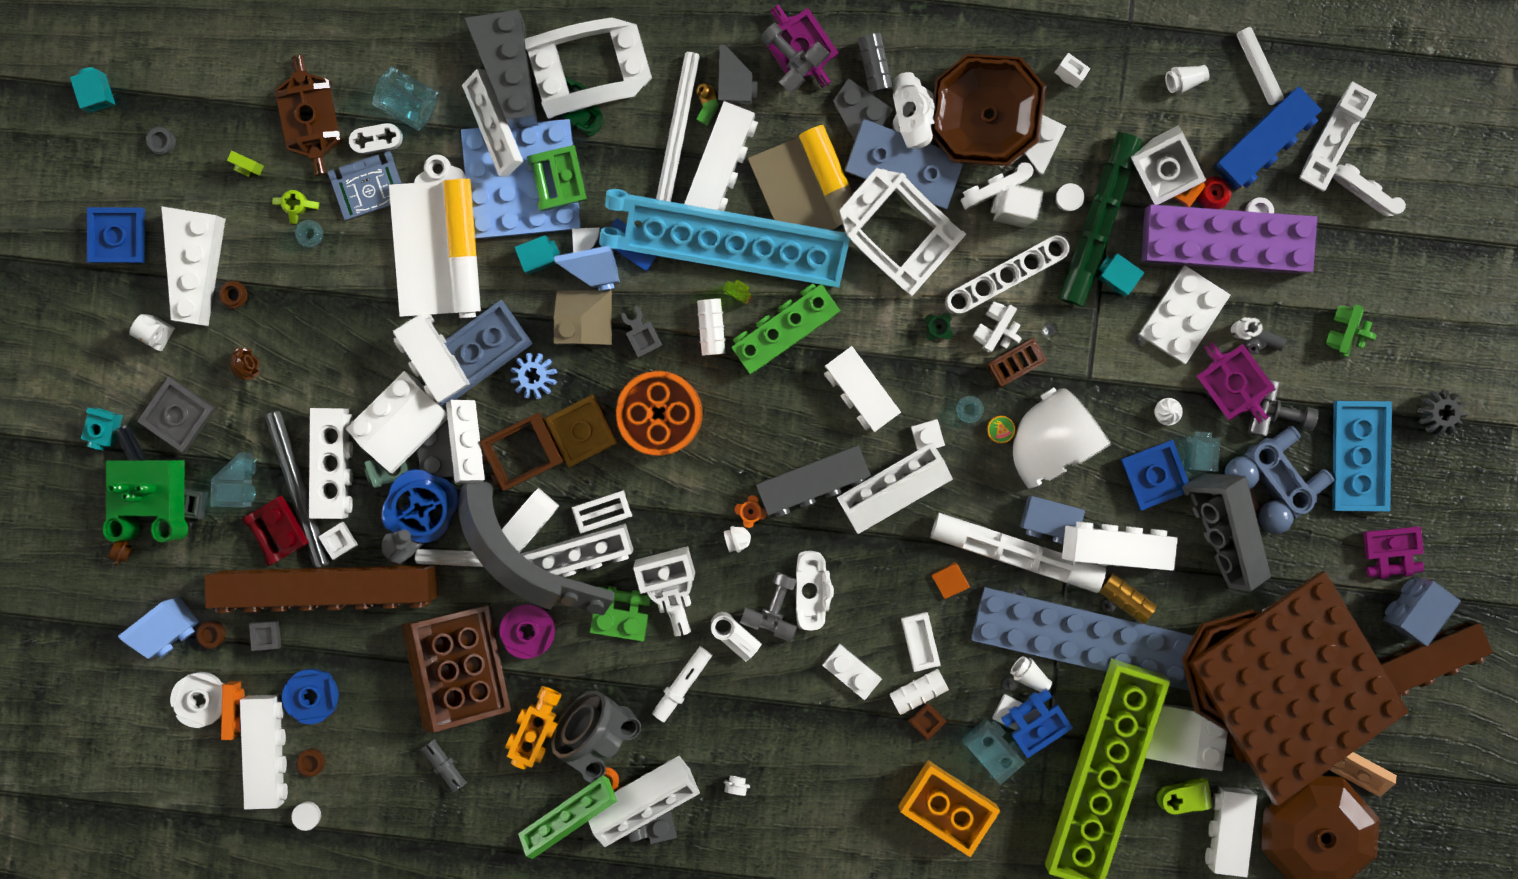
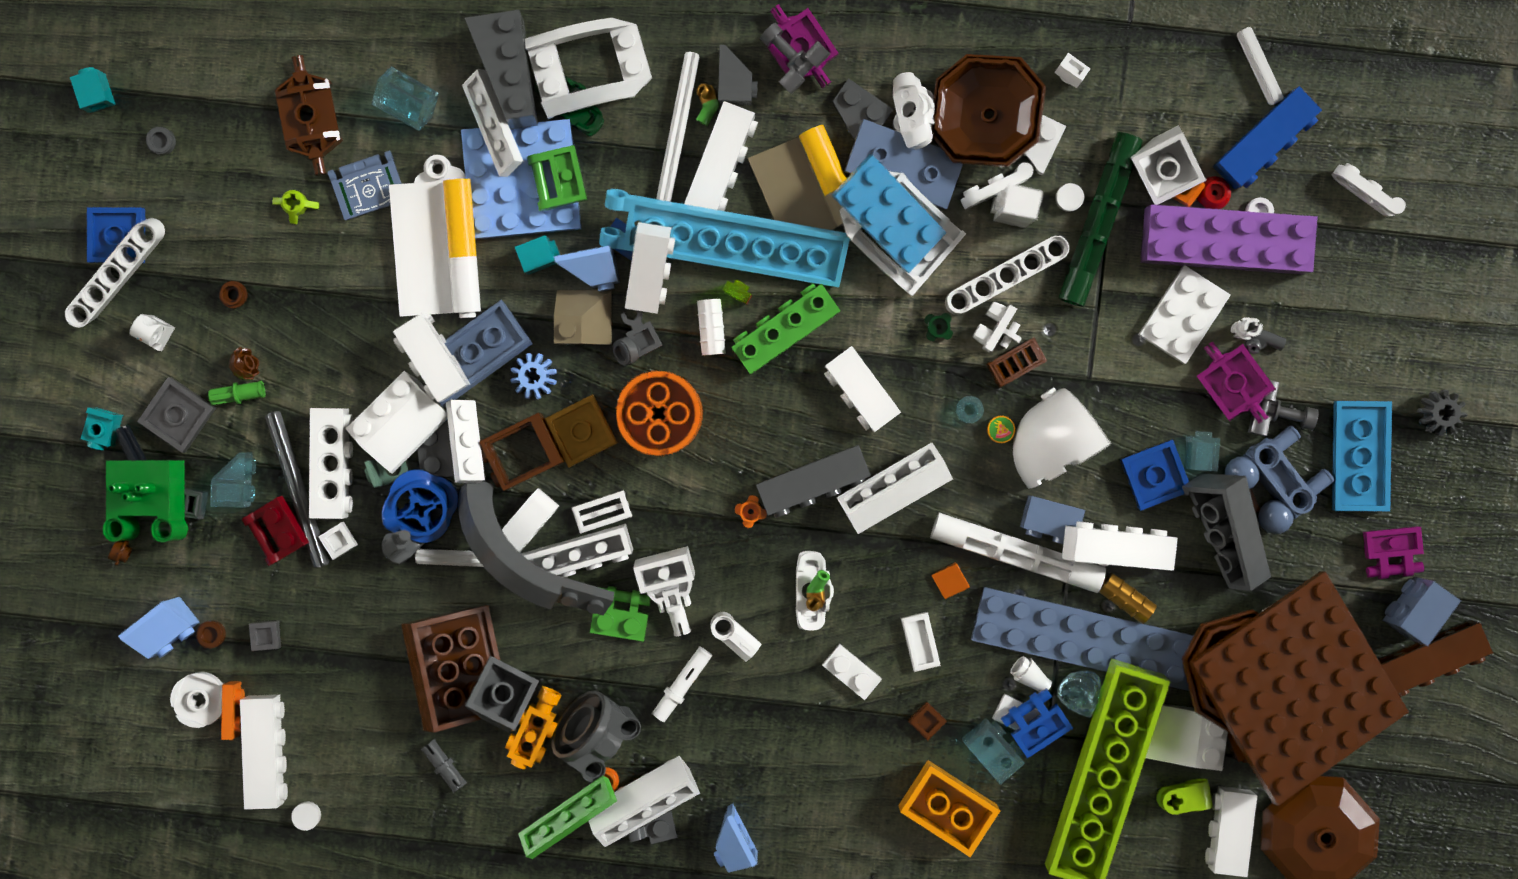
(106, 281): none -> white beam
(192, 262): white wedge -> none
(237, 393): none -> bright green axle
(244, 165): lime plate -> none
(301, 230): clear light blue plate -> none
(310, 762): reddish brown tile -> none
(321, 586): reddish brown brick -> none
(321, 684): blue plate -> none
(376, 145): white beam -> none
(501, 694): none -> dark grey slope
(513, 638): magenta plate -> none
(584, 238): white tile -> none
(625, 351): none -> dark grey tile
(649, 268): none -> white brick
(734, 844): none -> light blue slope
(736, 785): white plate -> none
(737, 538): white plate -> none
(771, 618): flat silver bar -> none
(815, 591): none -> arm
(875, 63): dark grey axle -> none
(889, 213): none -> dark azure plate
(919, 691): white axle -> none
(927, 433): white plate -> none
(1080, 692): none -> clear light blue piece
(1119, 274): teal brick -> none
(1168, 411): white plate -> none
(1184, 78): white cone -> none
(1336, 136): white slope -> none
(1352, 318): bright green hips -> none
(1365, 774): light nougat plate -> none

